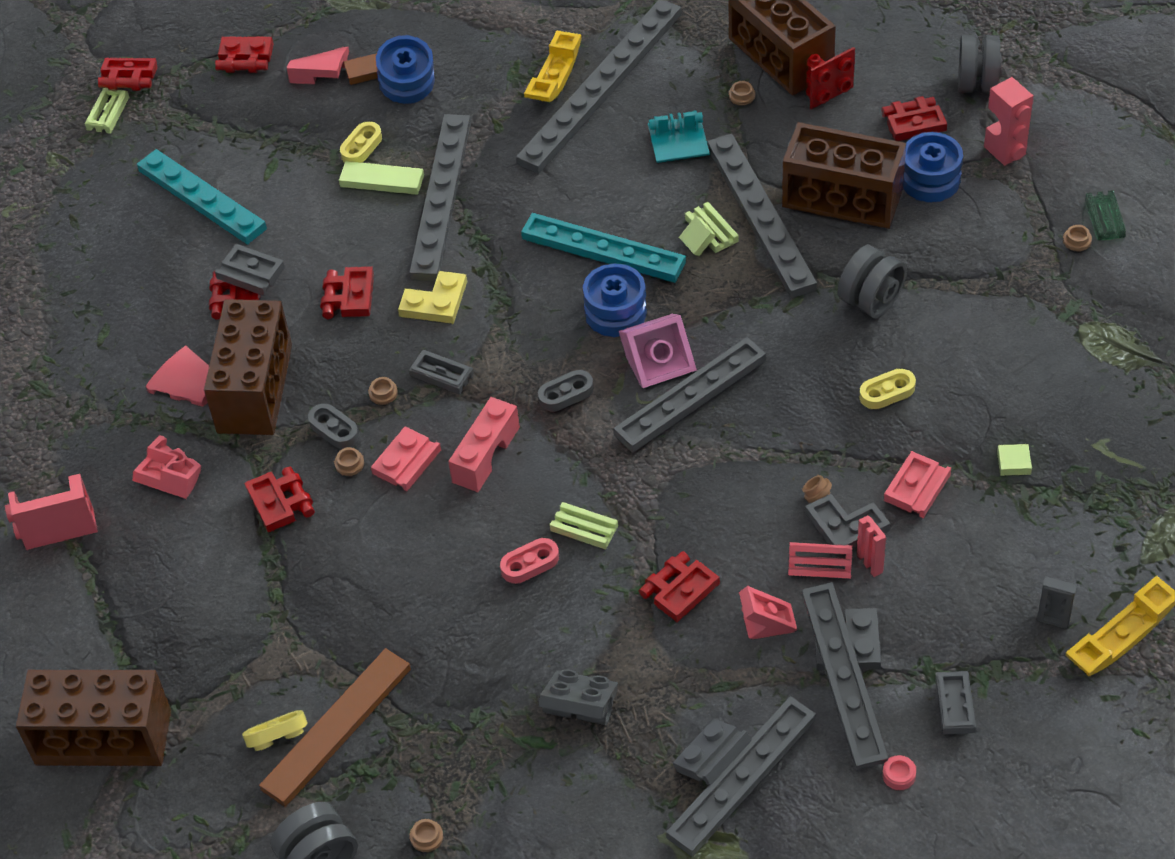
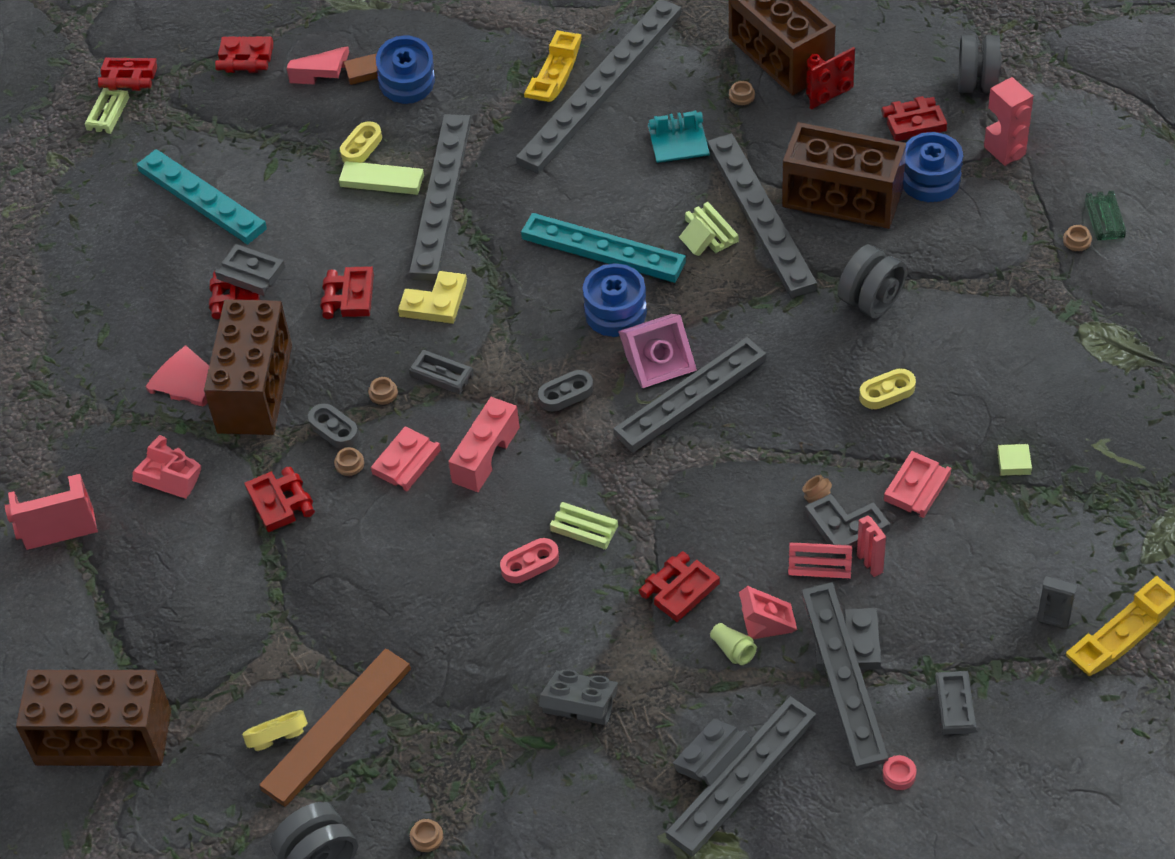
(734, 644): none -> yellowish green cone

